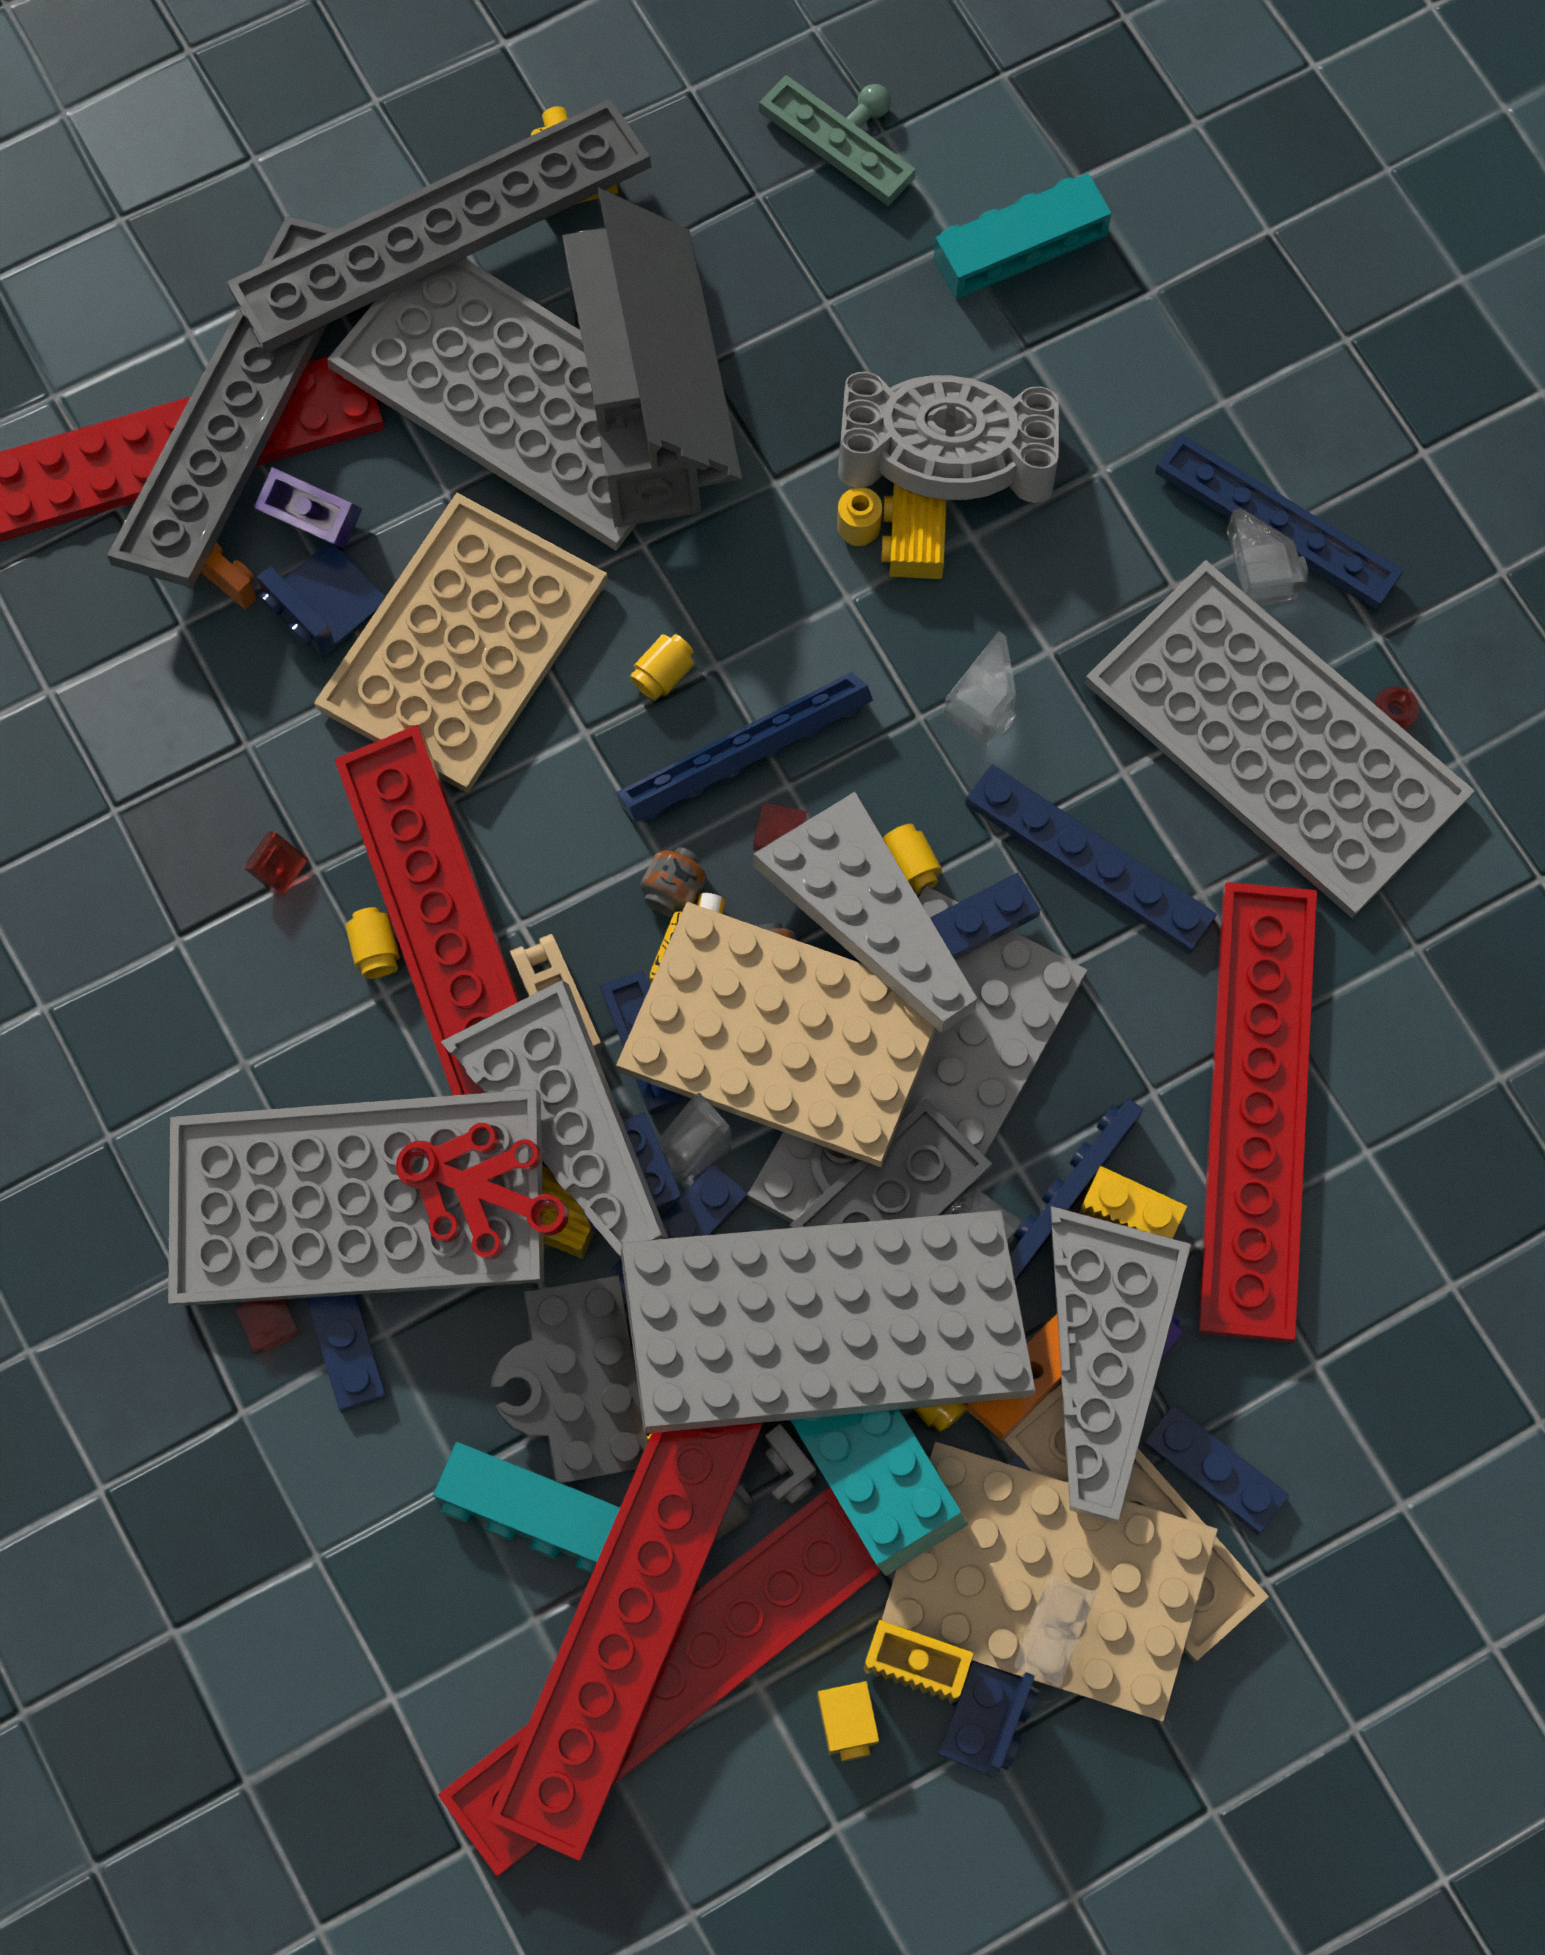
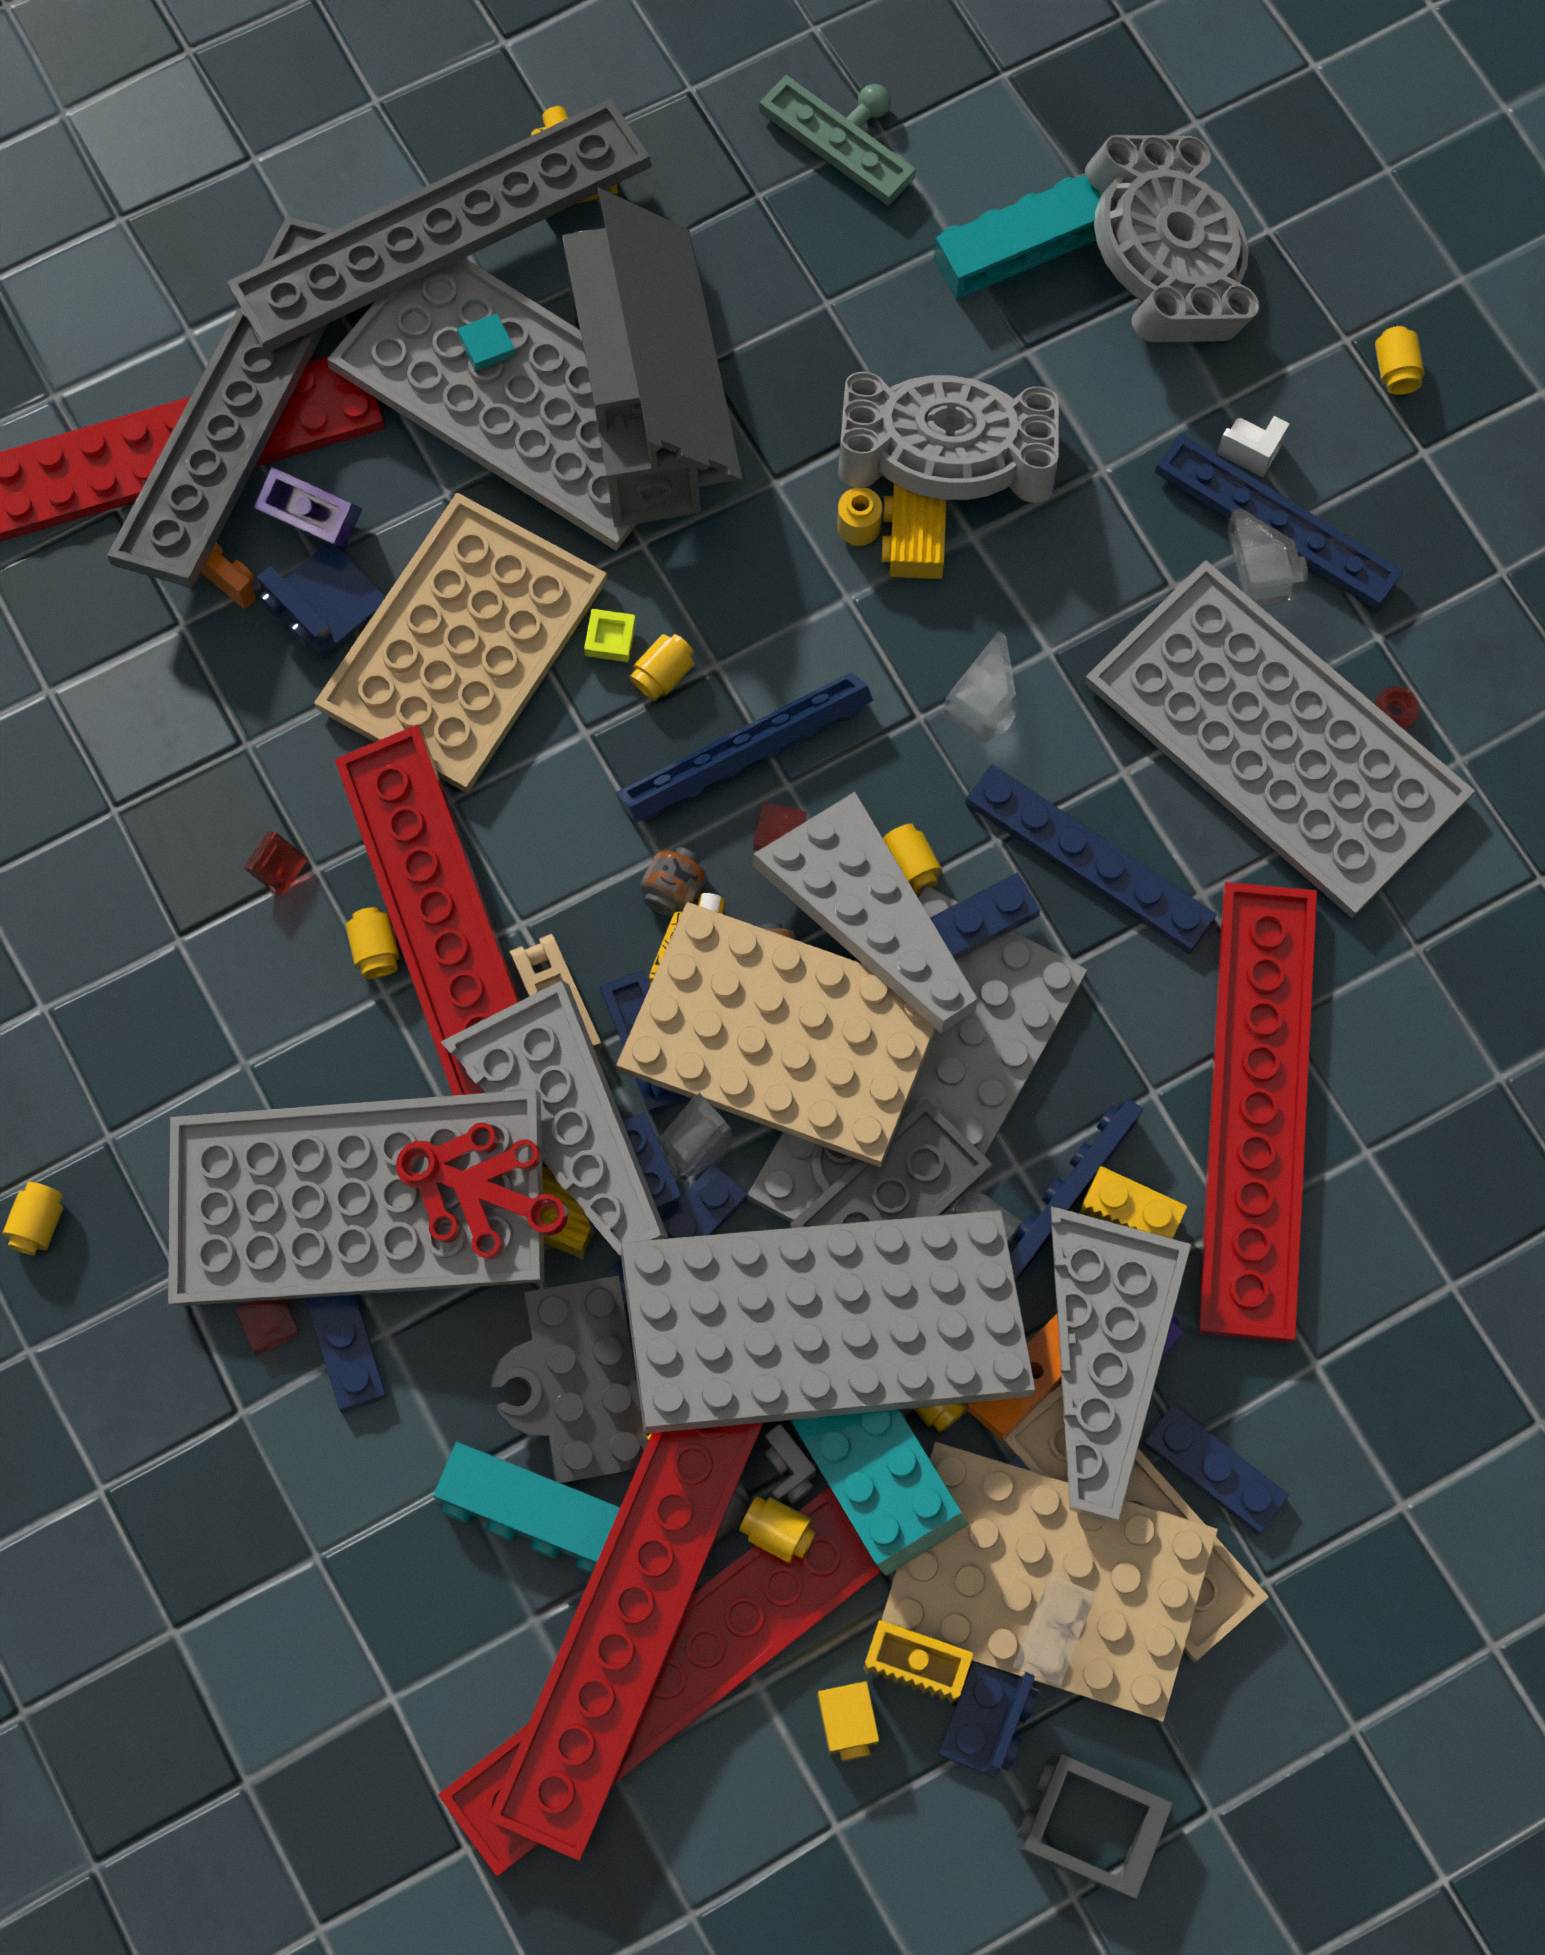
(33, 1218): none -> yellow brick
(485, 342): none -> teal tile
(610, 635): none -> neon yellow plate
(777, 1529): none -> yellow brick
(1142, 1845): none -> dark grey window
(1171, 238): none -> light grey piece
(1253, 446): none -> white panel
(1400, 360): none -> yellow brick

